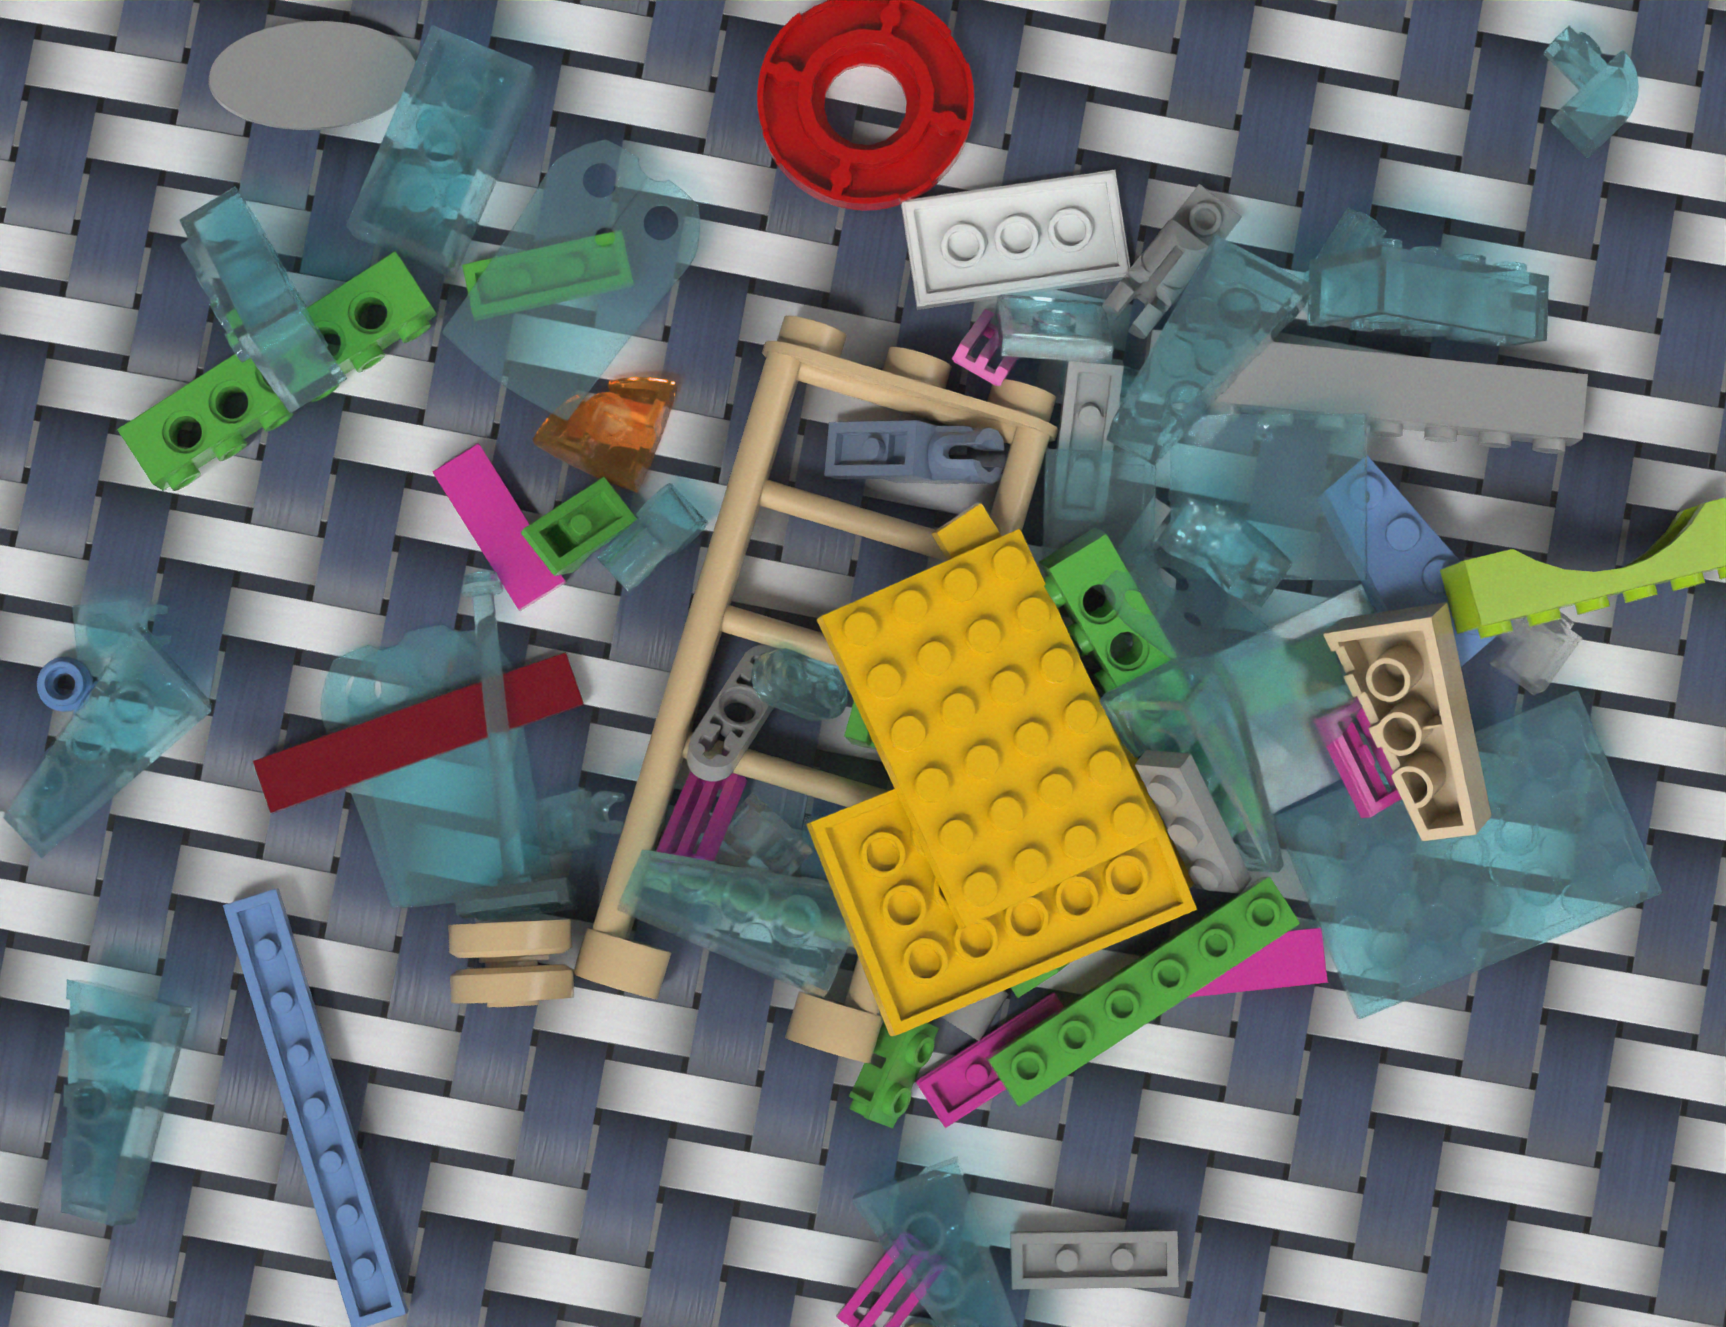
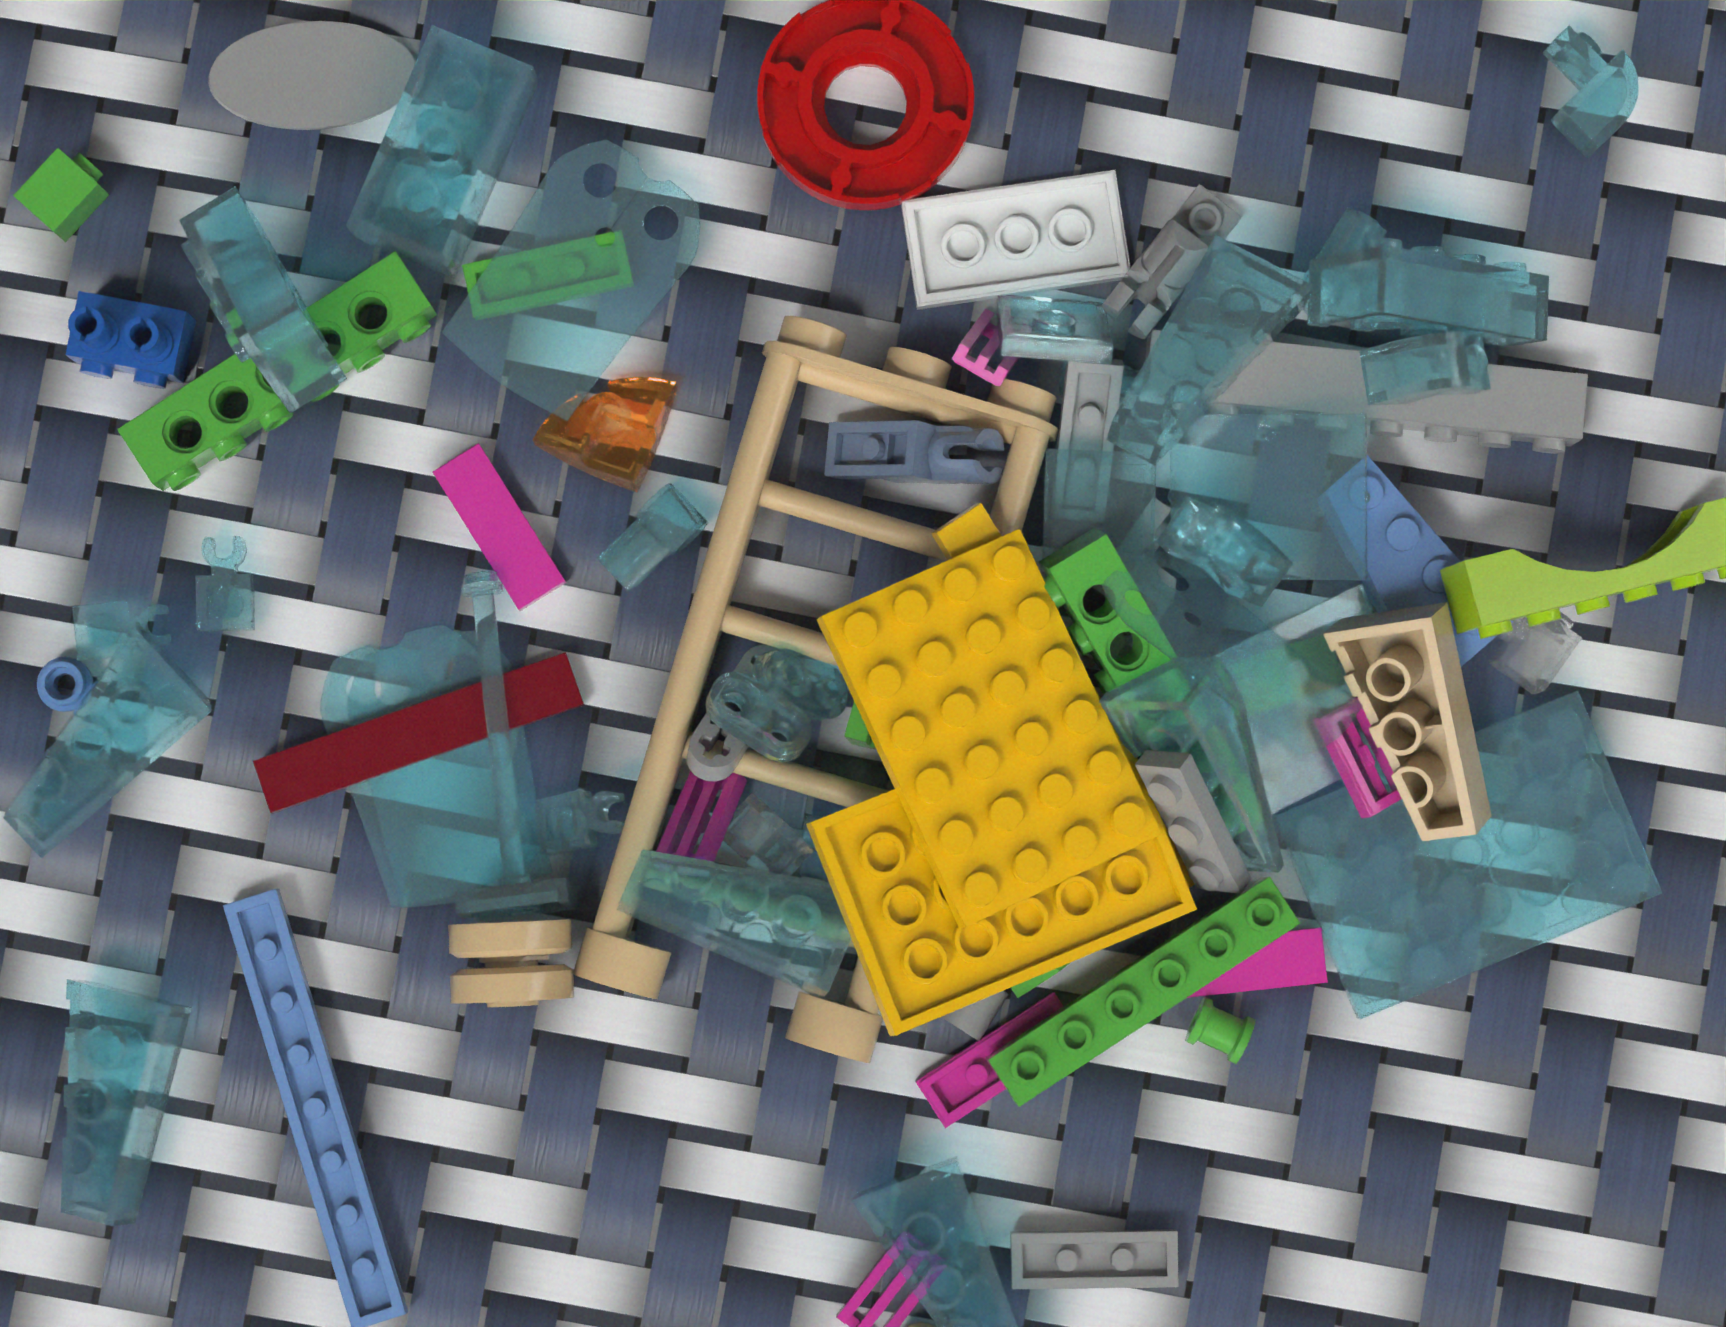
(63, 192): none -> bright green brick
(130, 338): none -> blue brick
(225, 596): none -> clear light blue plate
(579, 527): bright green slope -> none
(759, 717): none -> clear light blue plate
(886, 1091): bright green hinge -> none
(1220, 1030): none -> bright green bush
(1425, 368): none -> clear light blue brick

